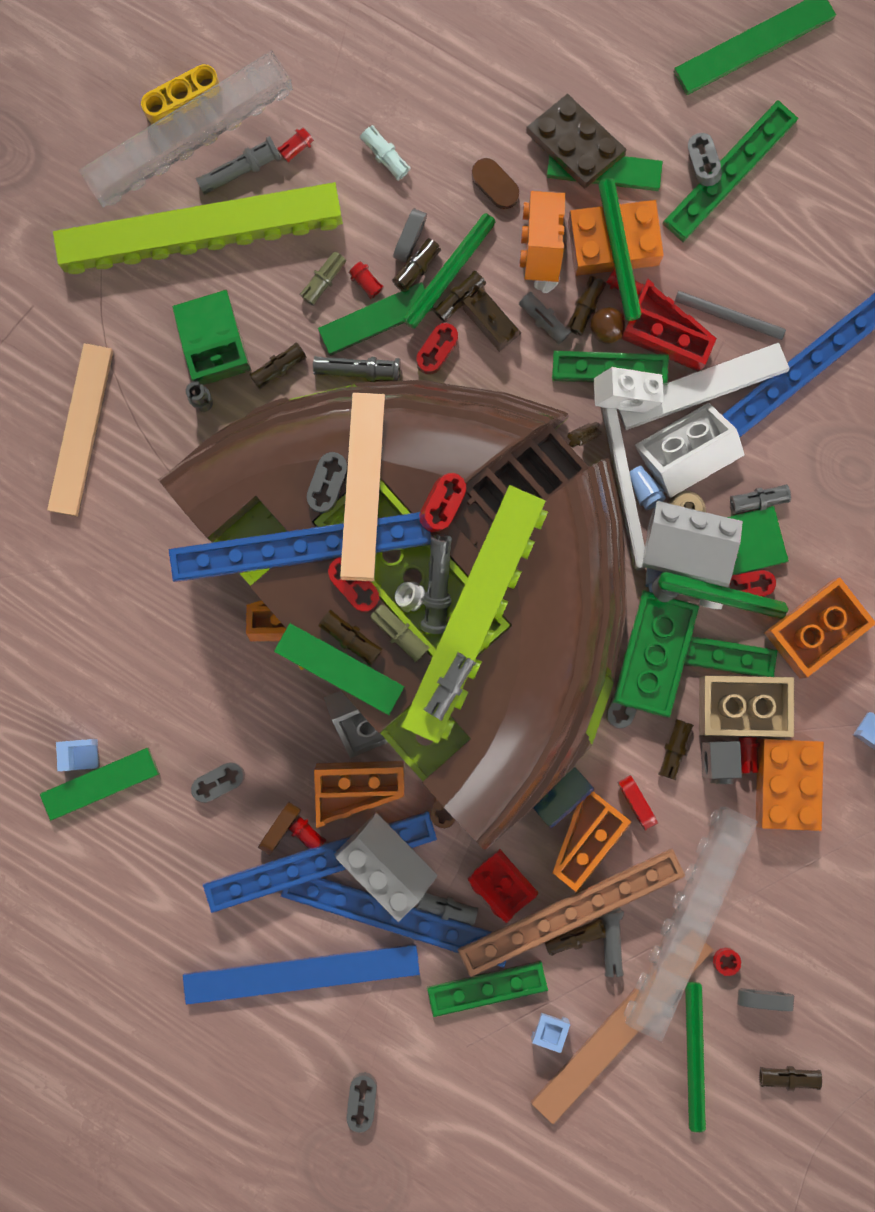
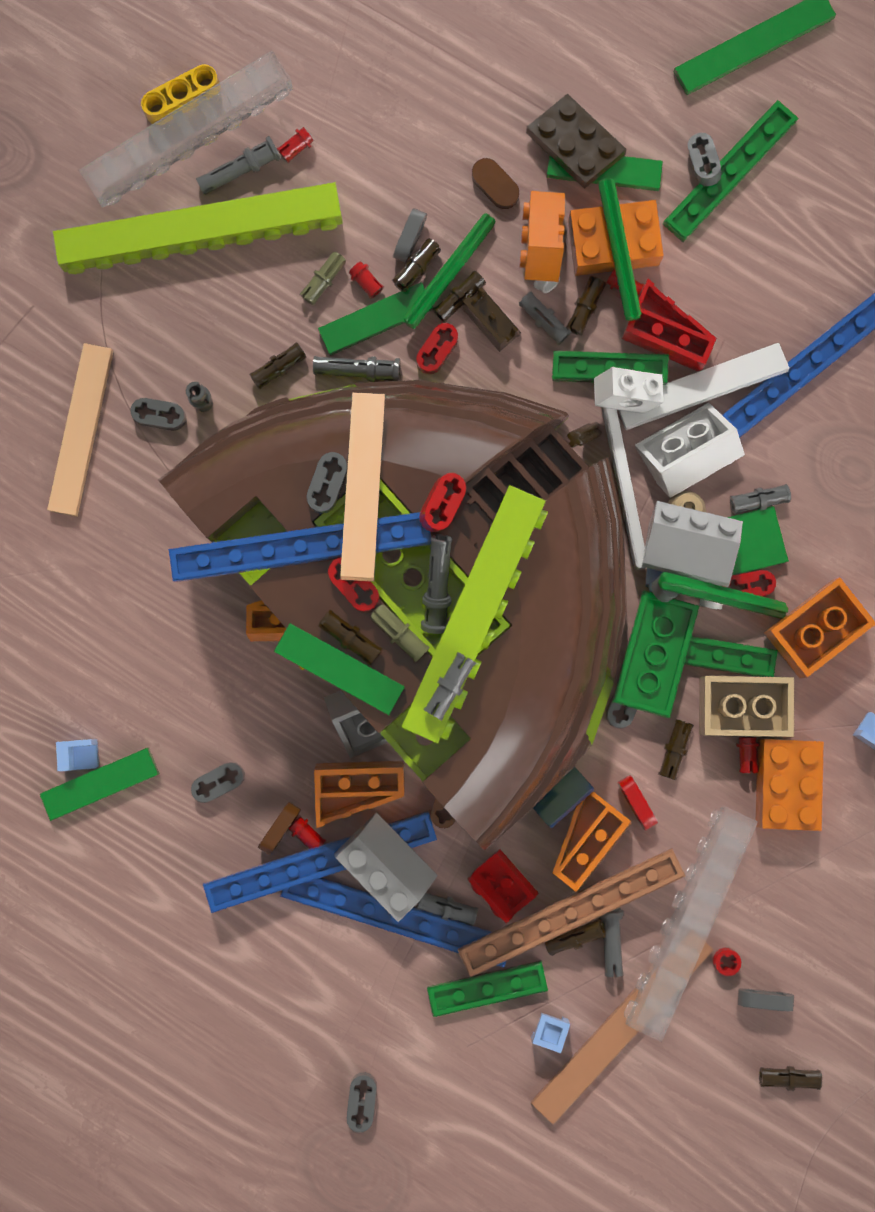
(159, 407): none -> dark grey beam
(211, 338): green slope -> none
(301, 974): blue tile -> none
(385, 152): light aqua pin -> none
(409, 596): white plate -> none
(607, 325): reddish brown piece -> none
(646, 488): light blue cone -> none
(695, 1057): green axle -> none
(721, 761): dark grey brick -> none
(730, 315): dark grey bar -> none

